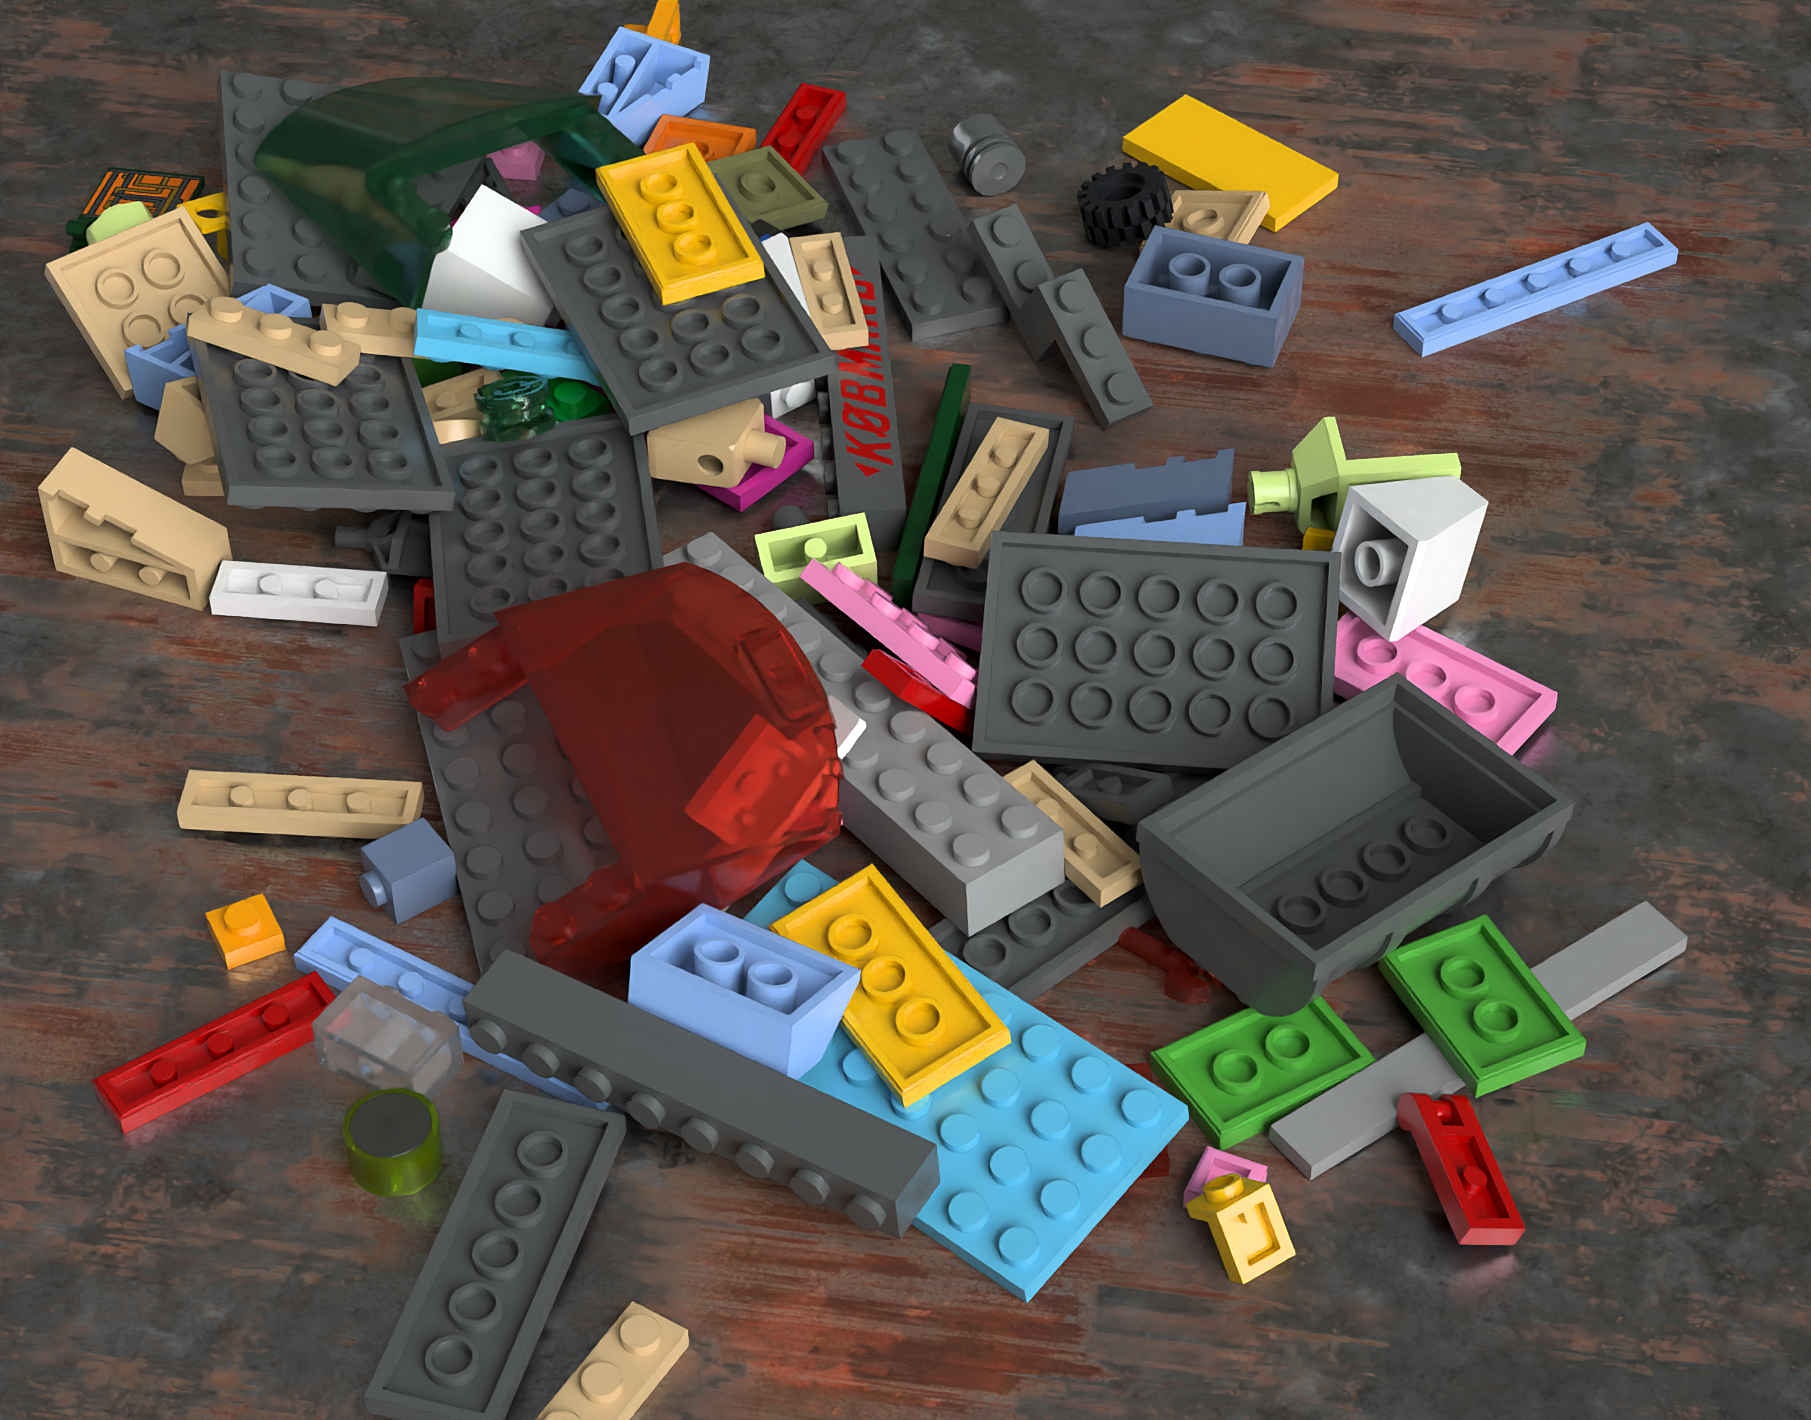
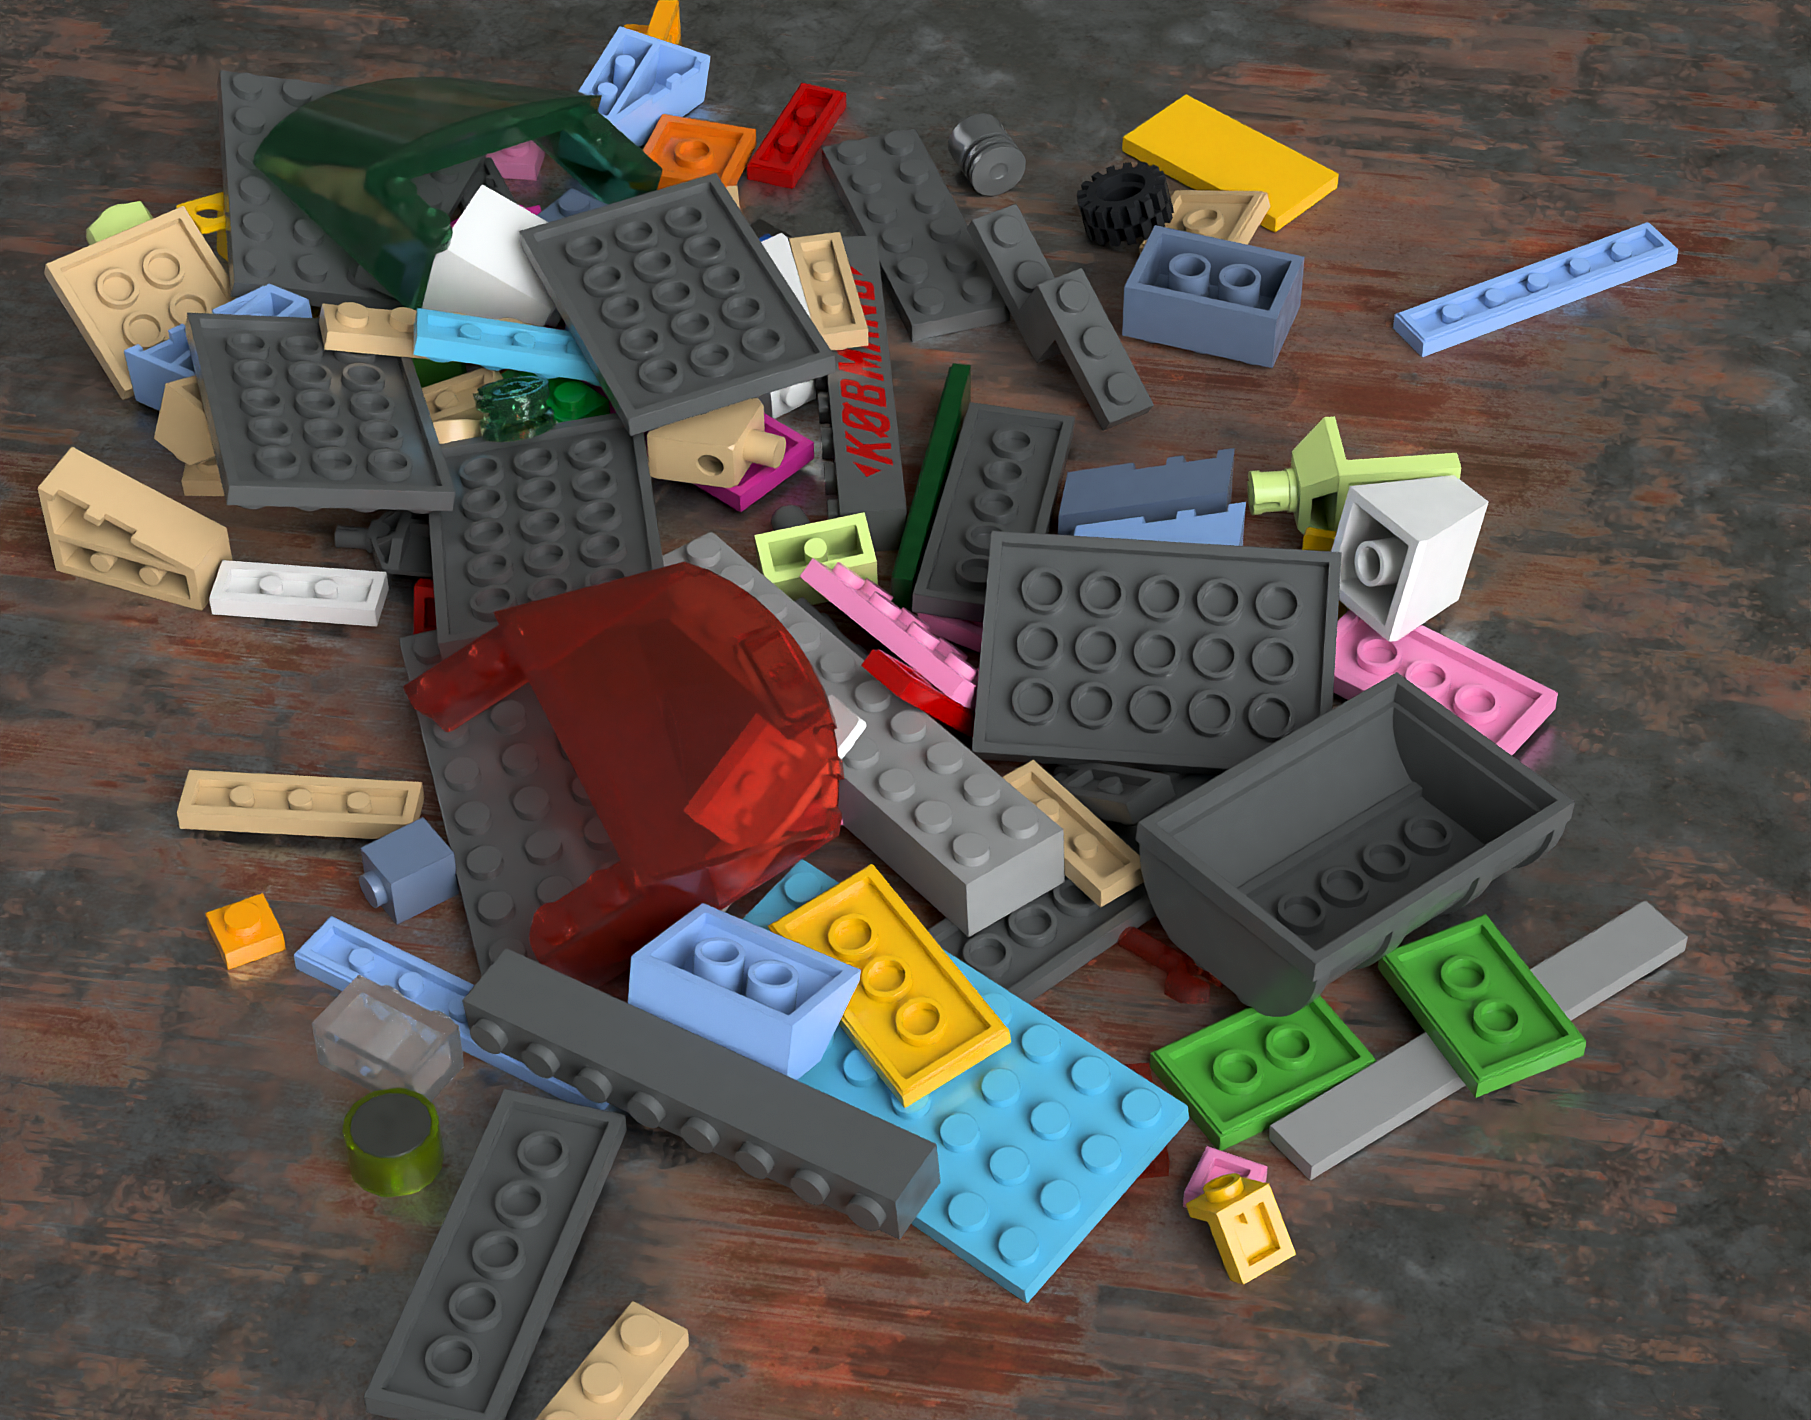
(156, 190): flag -> none
(213, 1053): red tile -> none
(274, 339): tan plate -> none
(679, 223): yellow tile -> none
(769, 188): olive tile -> none
(986, 493): tan plate -> none
(1461, 1168): red plate -> none

